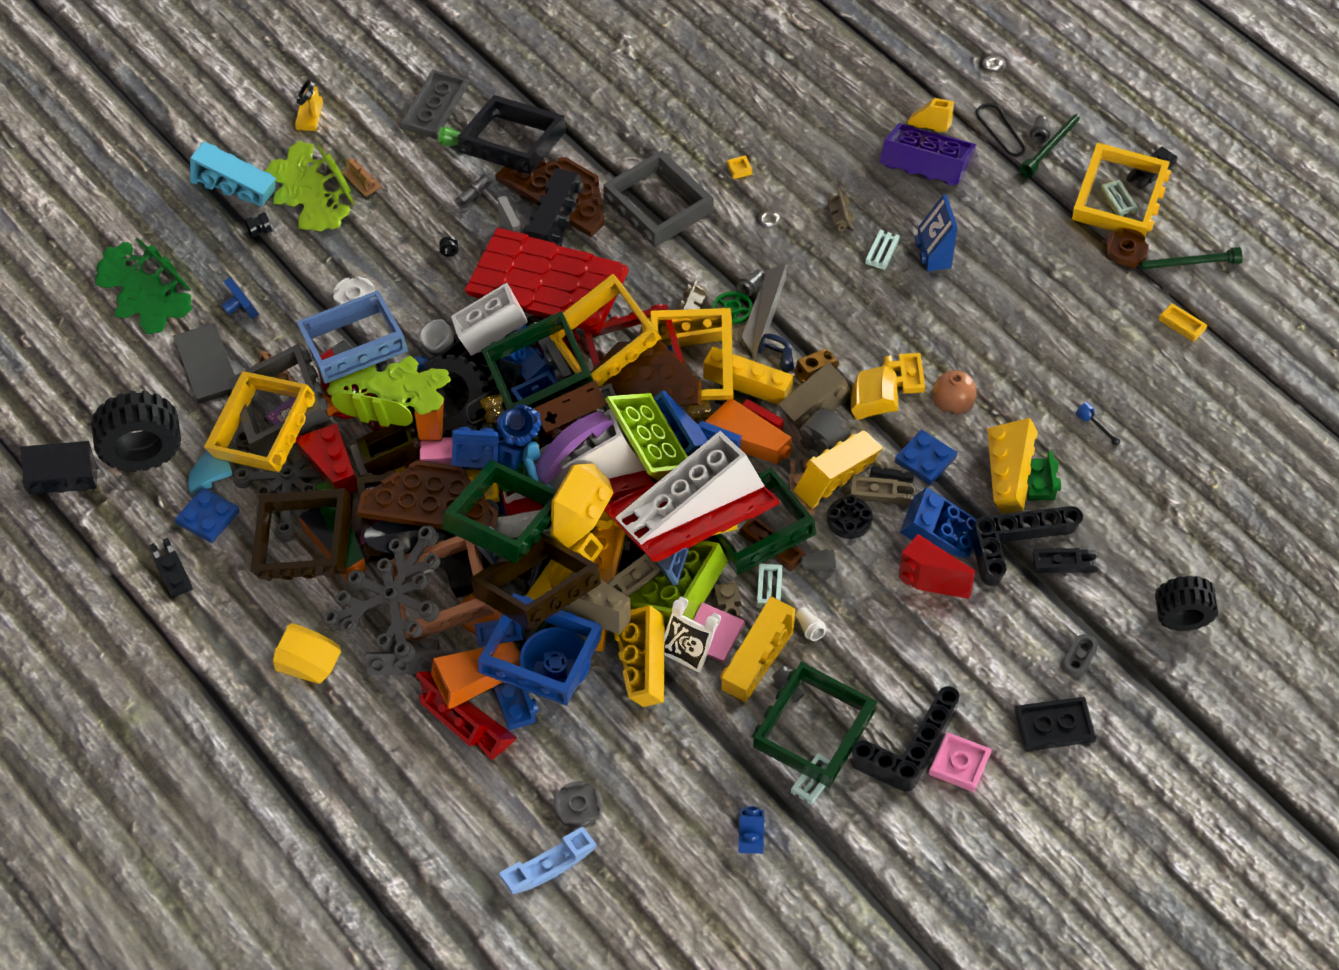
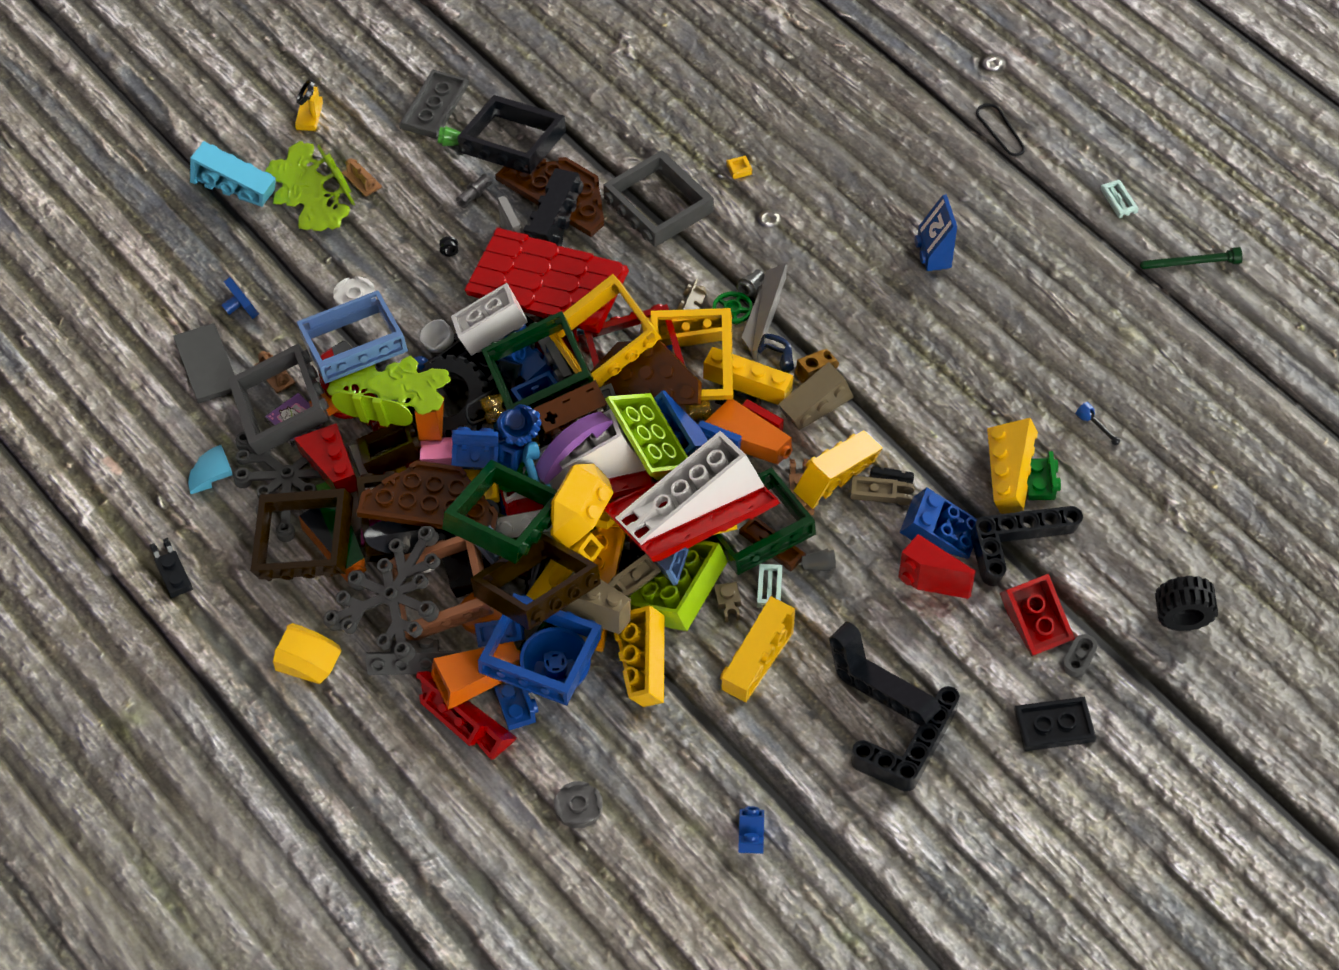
(59, 467): black slope -> none
(136, 412): black tyre -> none
(143, 291): green plant -> none
(207, 515): blue plate -> none
(230, 420): yellow window -> none
(258, 225): black wheel -> none
(550, 863): light blue slope -> none
(688, 640): flag -> none
(725, 634): bright pink tile -> none
(781, 680): dark grey cone -> none
(803, 794): light aqua tile -> none
(810, 624): white cone -> none
(822, 431): dark grey brick -> none
(834, 688): dark green window -> none
(840, 204): dark tan hinge -> none
(849, 517): black tile -> none
(874, 392): yellow slope -> none
(877, 682): none -> black beam
(886, 237): light aqua tile -> none
(911, 372): yellow plate -> none
(925, 457): blue plate -> none
(927, 153): dark purple slope -> none
(933, 115): yellow slope -> none
(954, 392): nougat cylinder -> none
(960, 761): bright pink tile -> none
(1030, 166): dark green piece -> none
(1037, 614): none -> red slope
(1040, 131): dark grey cone -> none
(1064, 560): black hinge -> none
(1127, 257): reddish brown plate -> none
(1128, 158): yellow window -> none
(1148, 177): black hinge -> none
(1182, 322): yellow tile -> none

